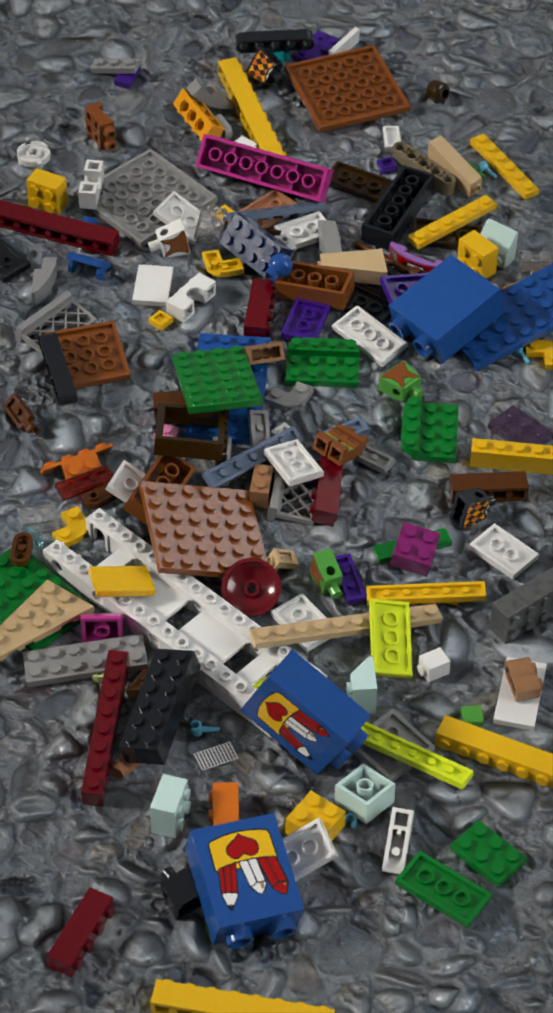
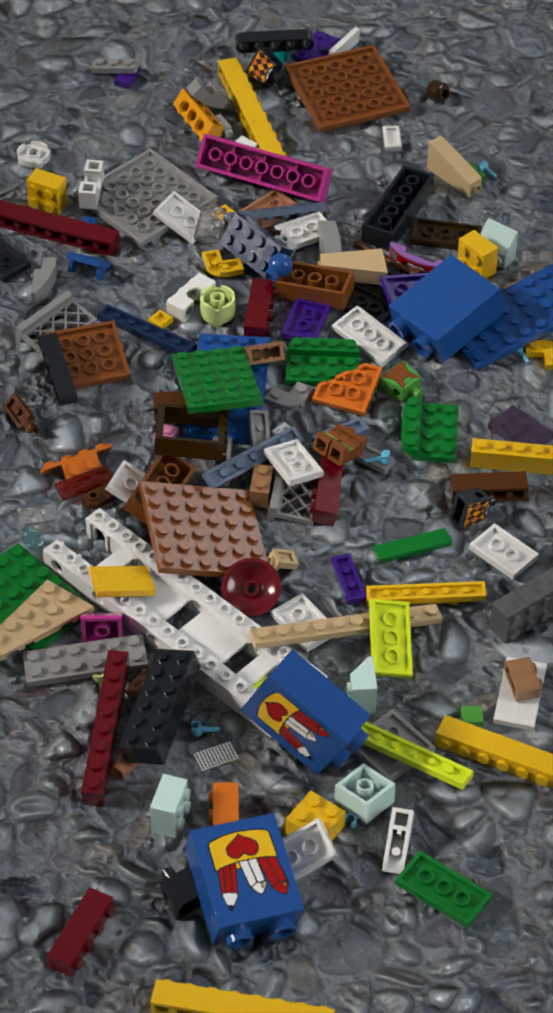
(21, 549): reddish brown plate -> none
(74, 529): yellow plate -> none
(100, 126): dark orange hips -> none
(146, 330): none -> dark blue tile
(152, 285): white tile -> none
(171, 240): white torso -> none
(217, 305): none -> yellowish green brick
(326, 573): bright green torso -> none
(349, 390): none -> orange plate
(358, 182): dark brown tile -> none
(384, 459): none -> medium azure hand
(387, 165): dark purple tile -> none
(406, 155): dark tan beam -> none
(415, 549): magenta brick -> none
(434, 664): white brick -> none
(452, 222): yellow plate -> none
(488, 853): green plate -> none
(504, 166): yellow plate -> none

